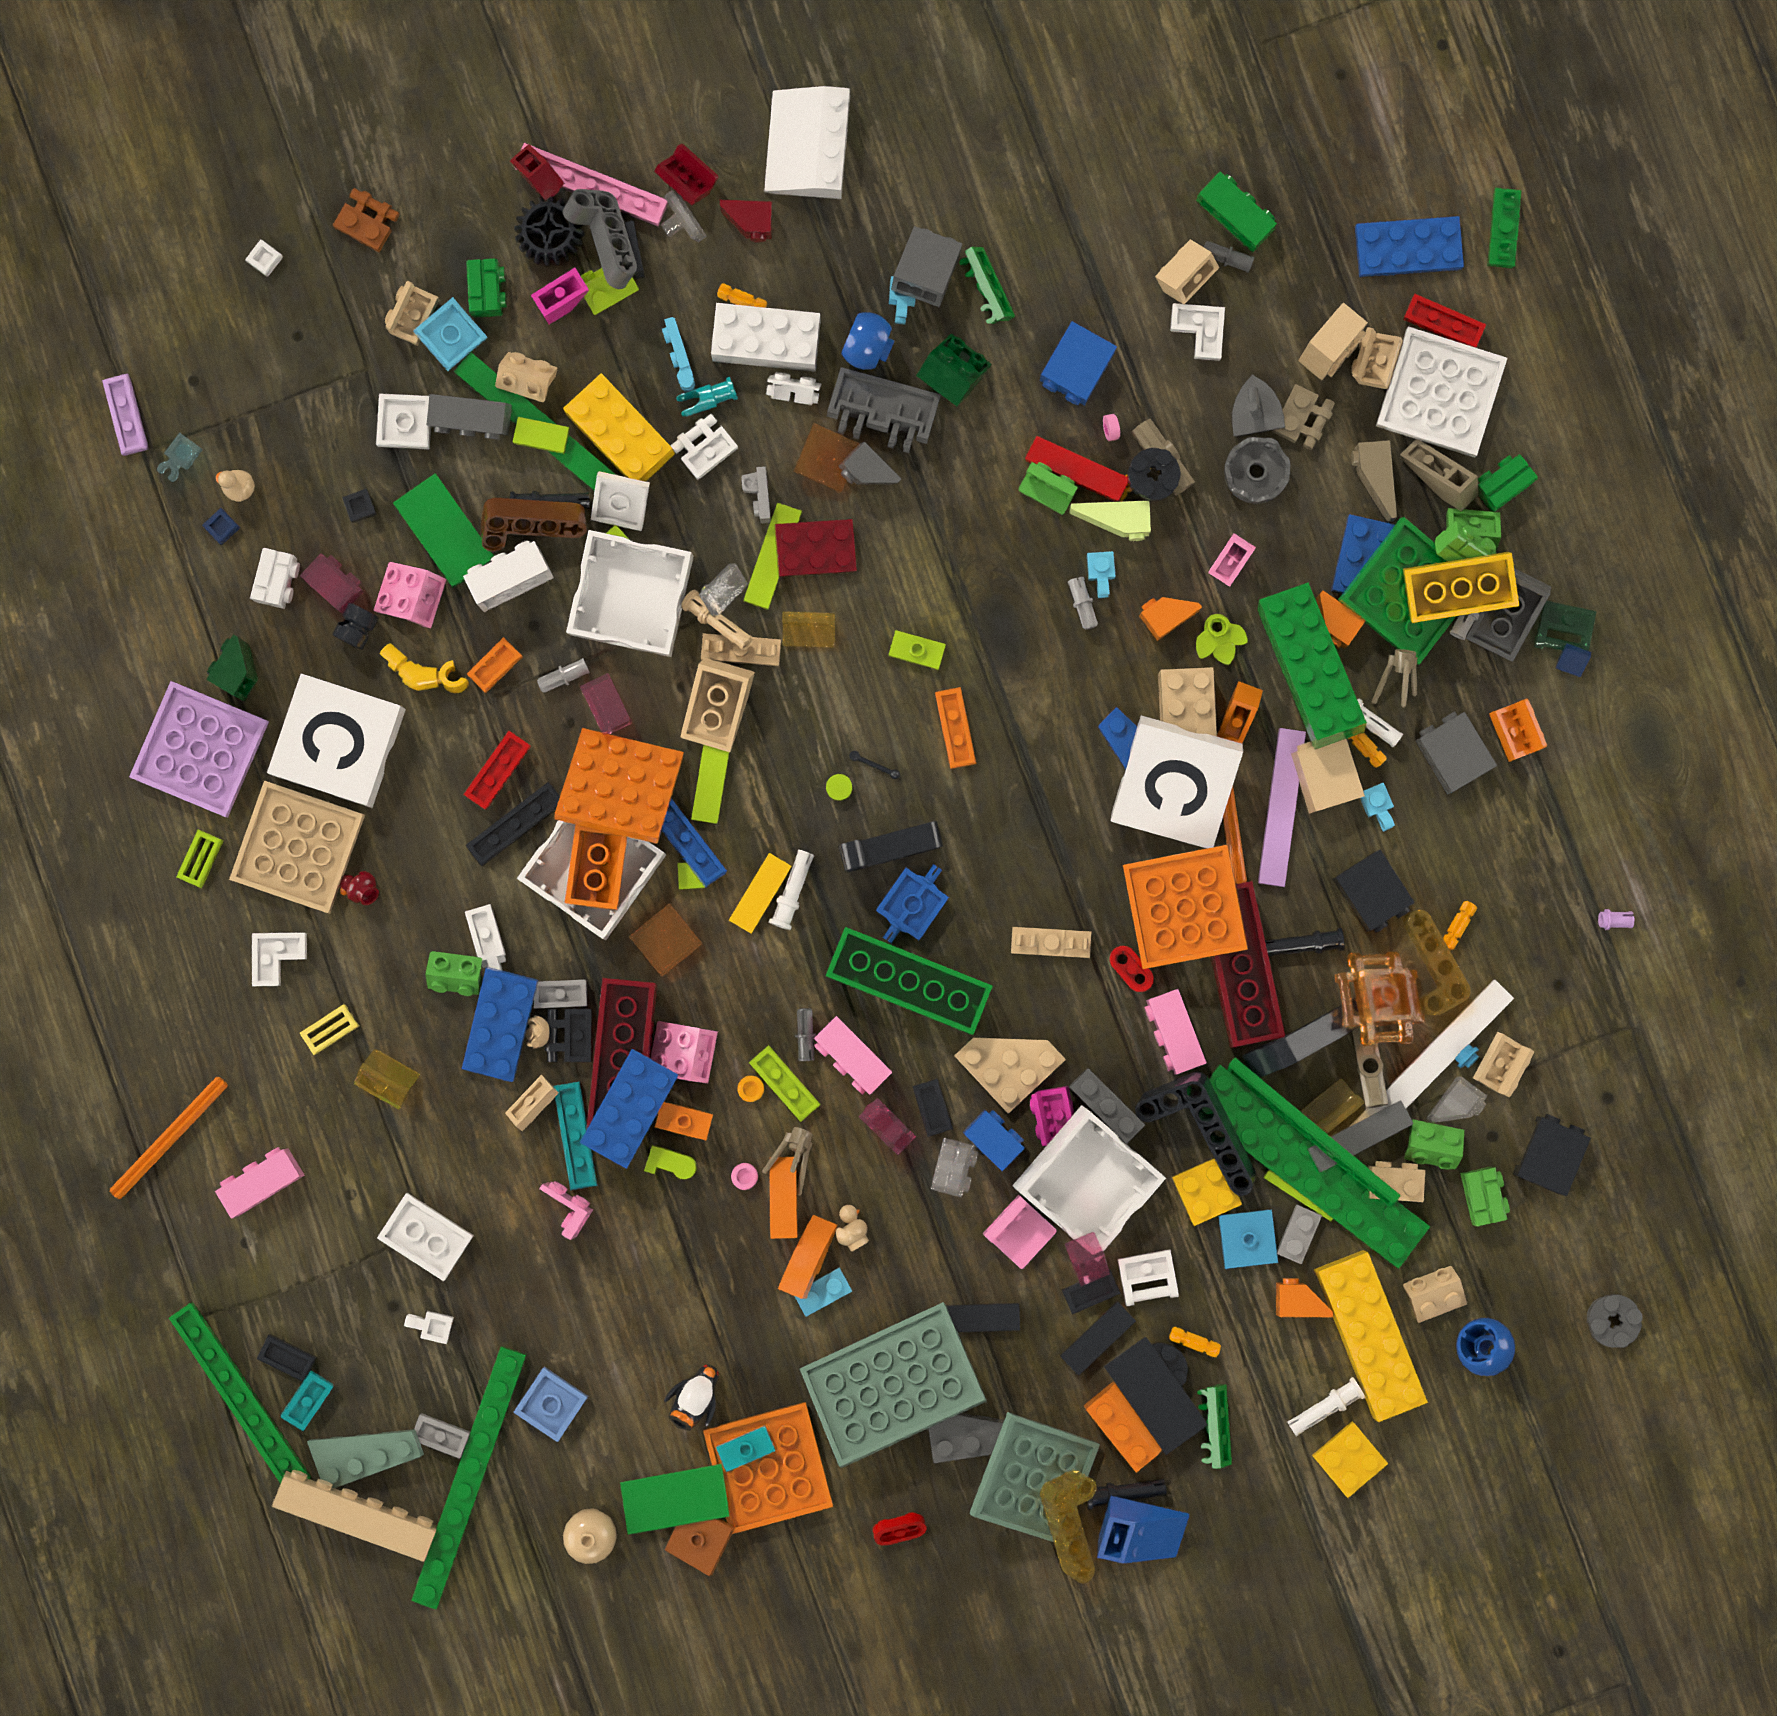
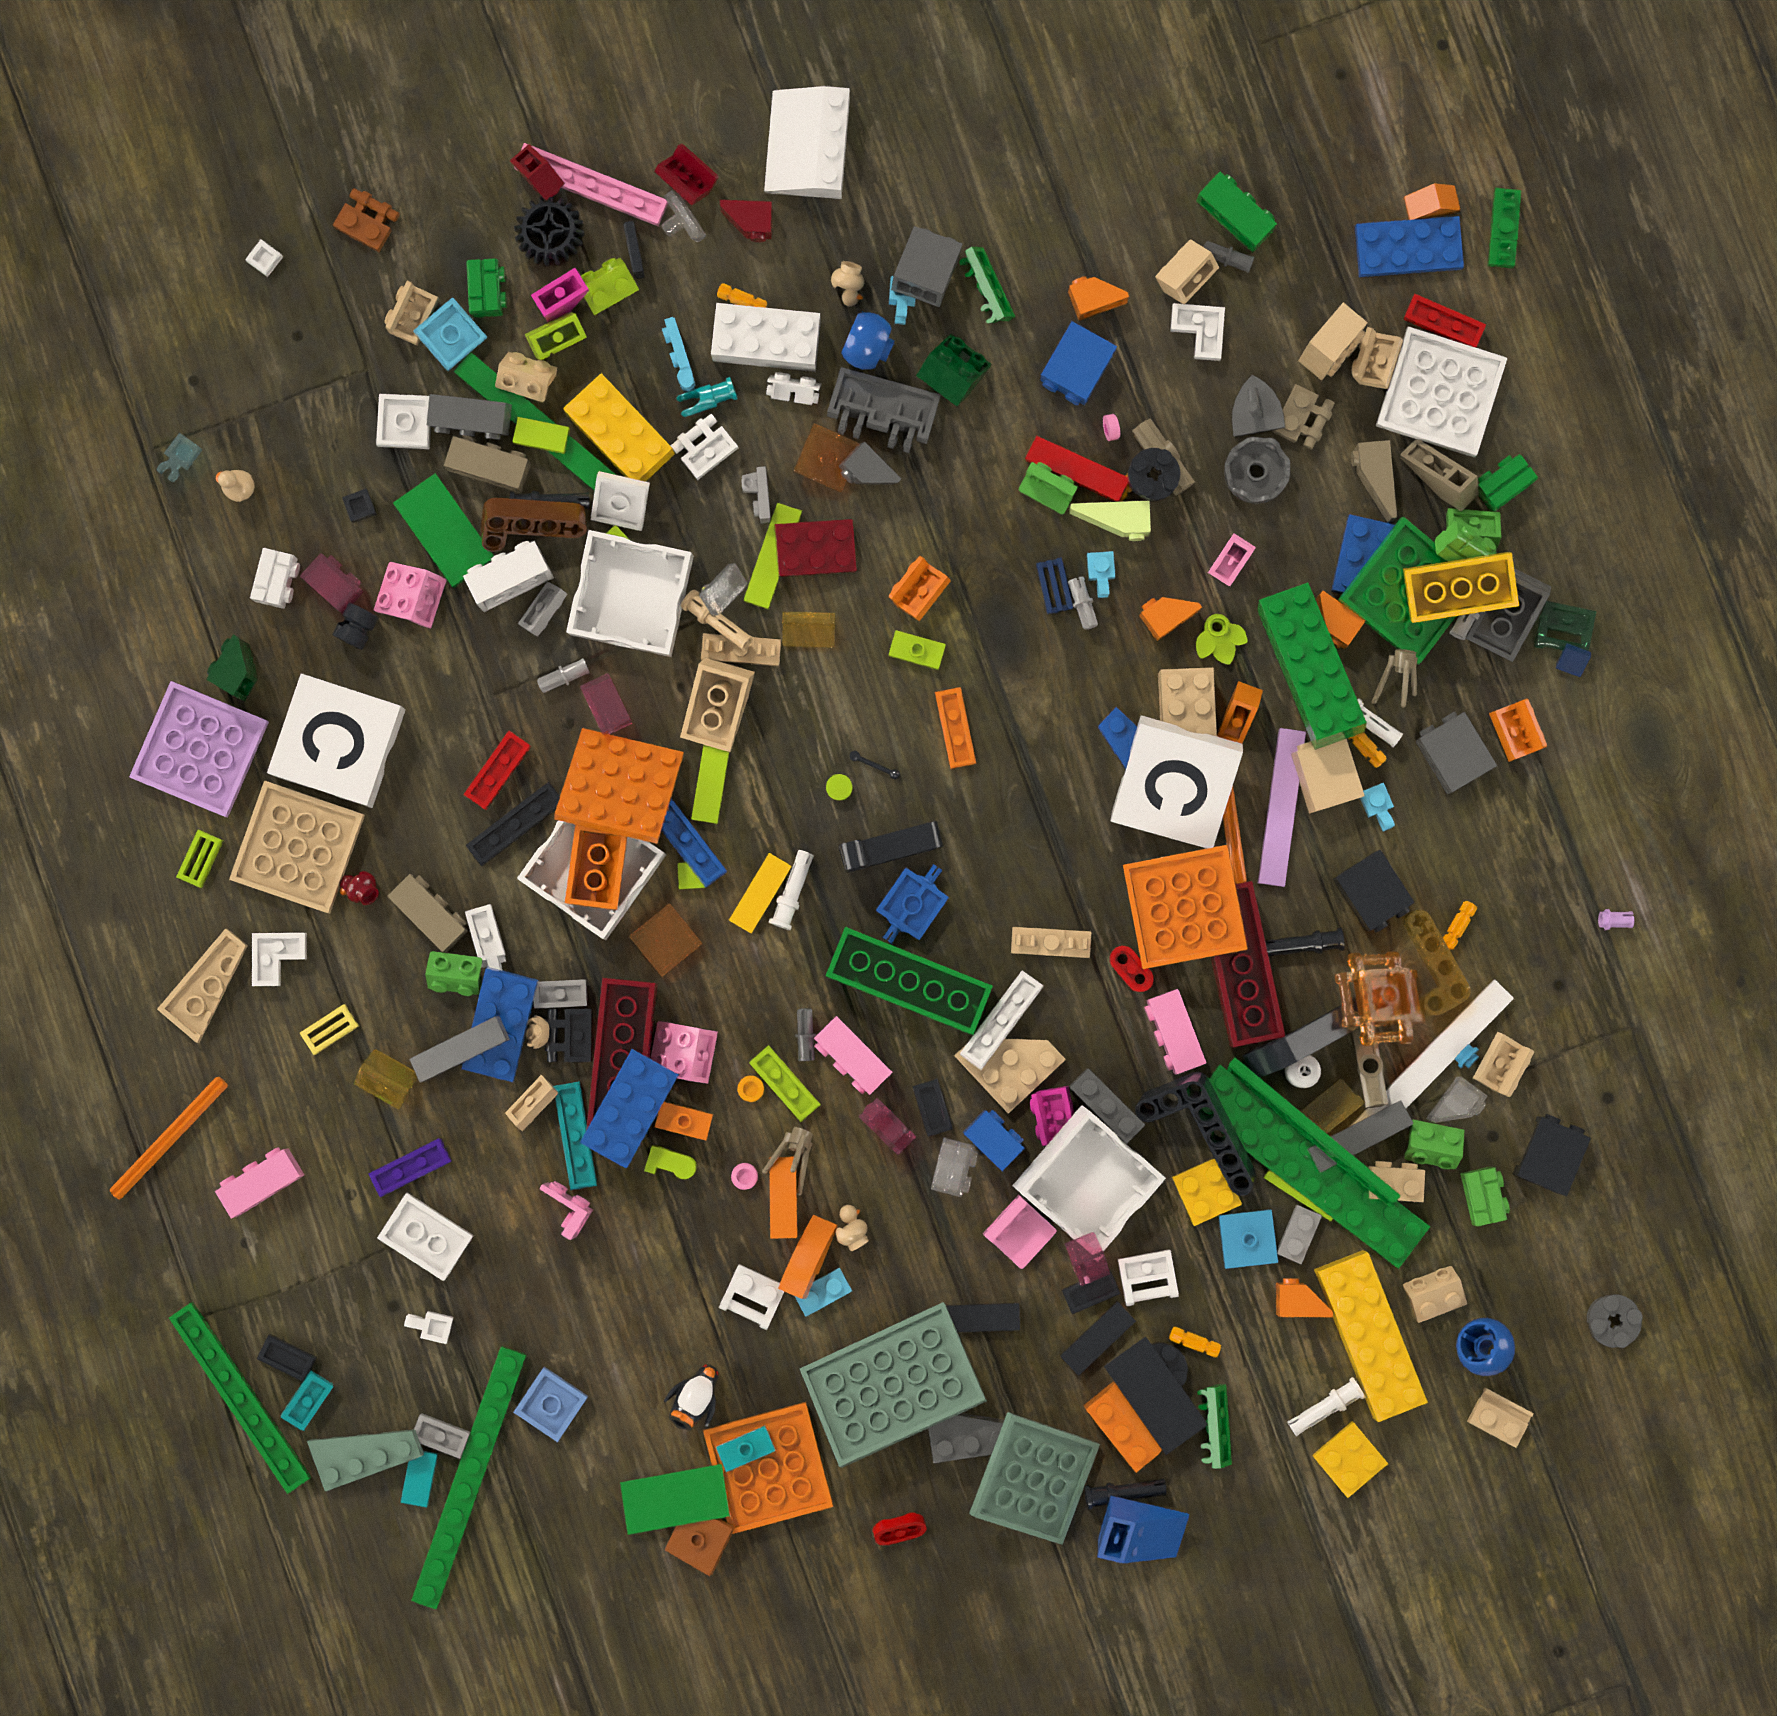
(125, 414): lavender tile -> none
(201, 990): none -> tan wing
(221, 526): dark blue tile -> none
(355, 1515): tan brick -> none
(410, 1167): none -> dark purple tile
(419, 1480): none -> teal tile
(421, 677): yellow piece -> none
(428, 912): none -> dark tan brick
(459, 1049): none -> tile
(487, 463): none -> dark tan brick
(494, 665): orange plate -> none
(542, 609): none -> light grey plate
(555, 335): none -> lime brick
(589, 1536): tan cylinder -> none
(603, 215): dark grey beam -> none
(756, 1288): none -> white plate
(849, 278): none -> tan animal
(918, 588): none -> orange bracket
(1001, 1020): none -> white tile
(1049, 564): none -> dark blue tile
(1076, 1559): clear yellow beam -> none
(1095, 296): none -> orange slope
(1294, 1075): none -> white head
(1432, 202): none -> orange slope
(1500, 1417): none -> tan plate

